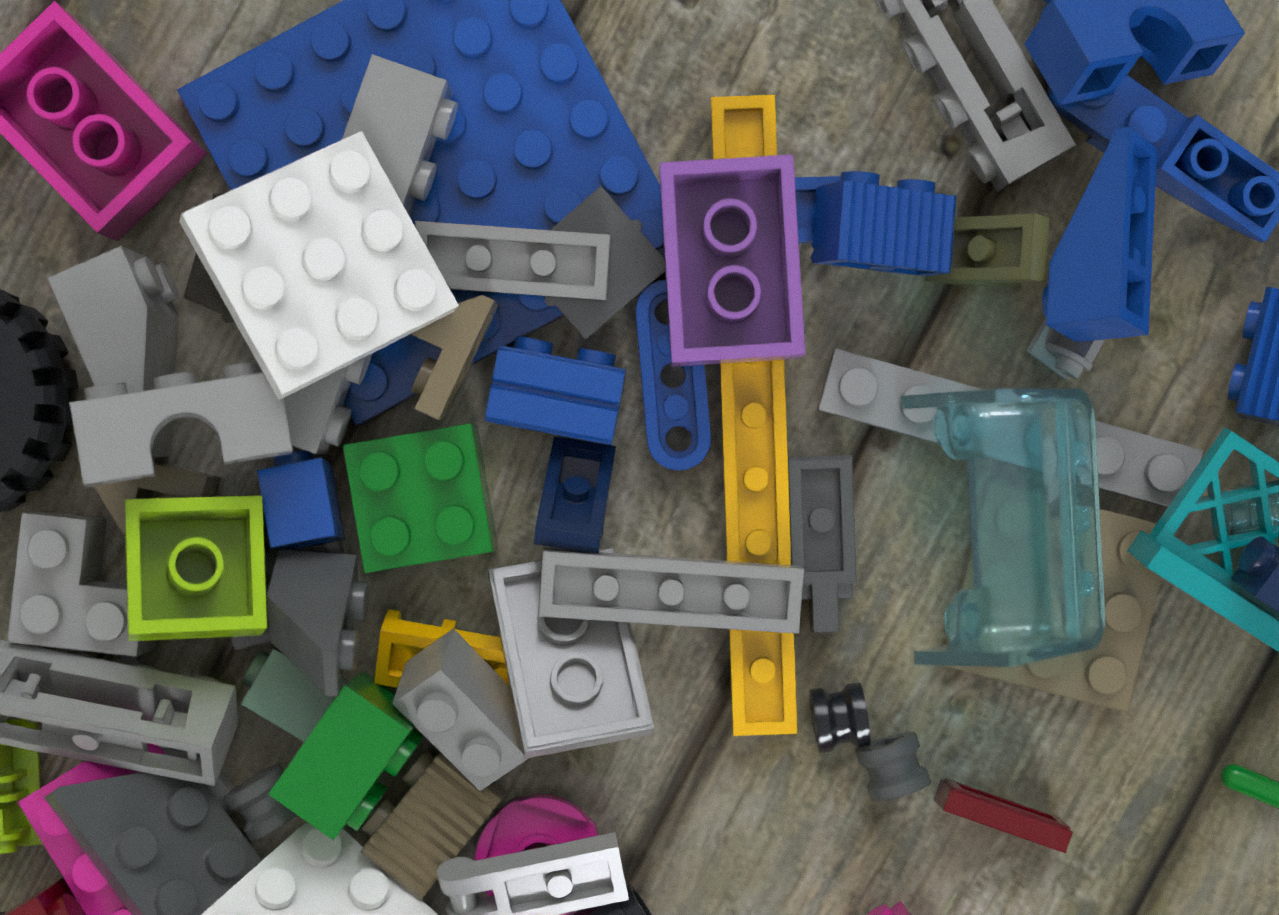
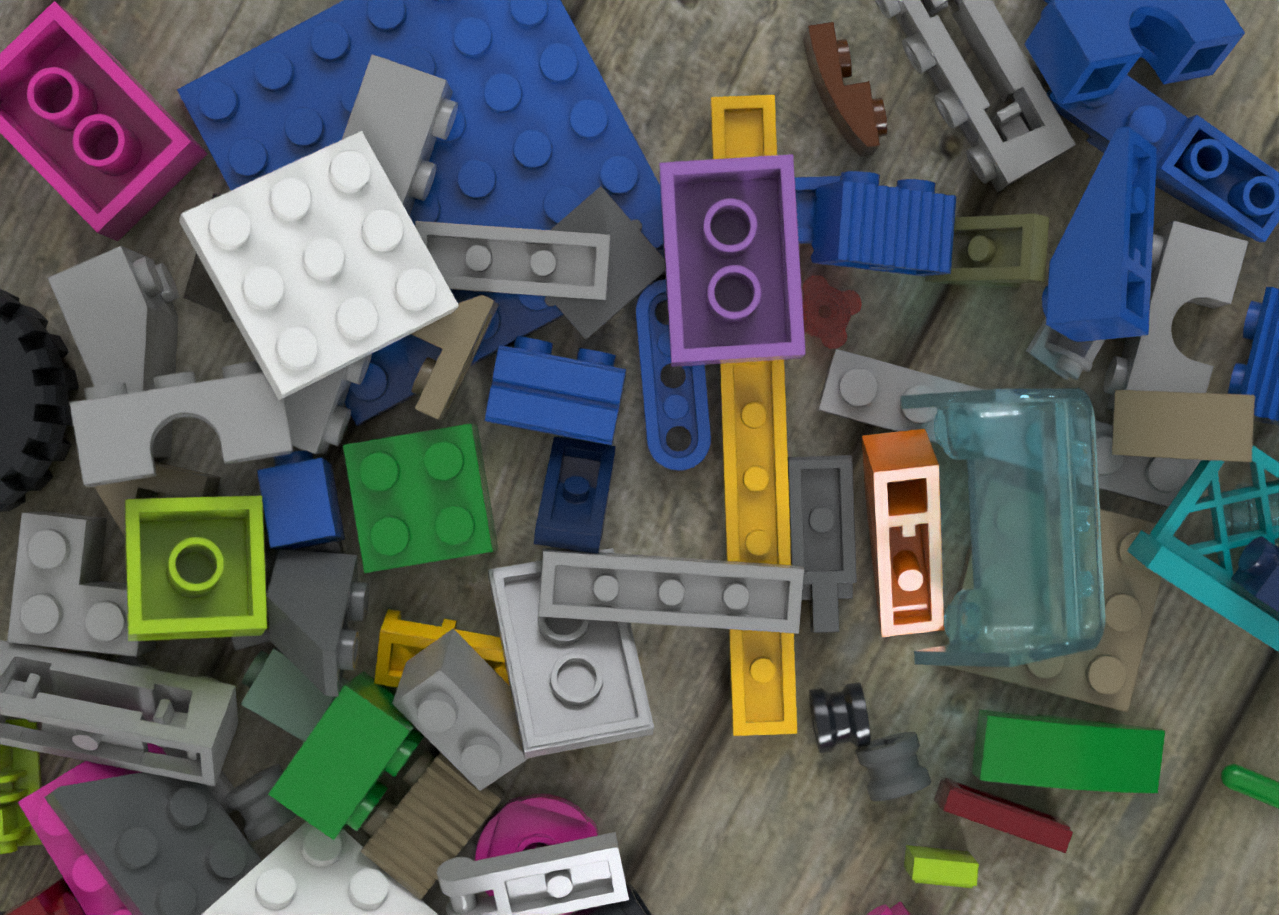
(842, 307): none -> clear red plate
(849, 106): none -> reddish brown slope
(904, 531): none -> orange slope
(941, 866): none -> lime tile
(1067, 753): none -> green slope
(1183, 425): none -> dark tan slope
(1186, 268): none -> light grey arch

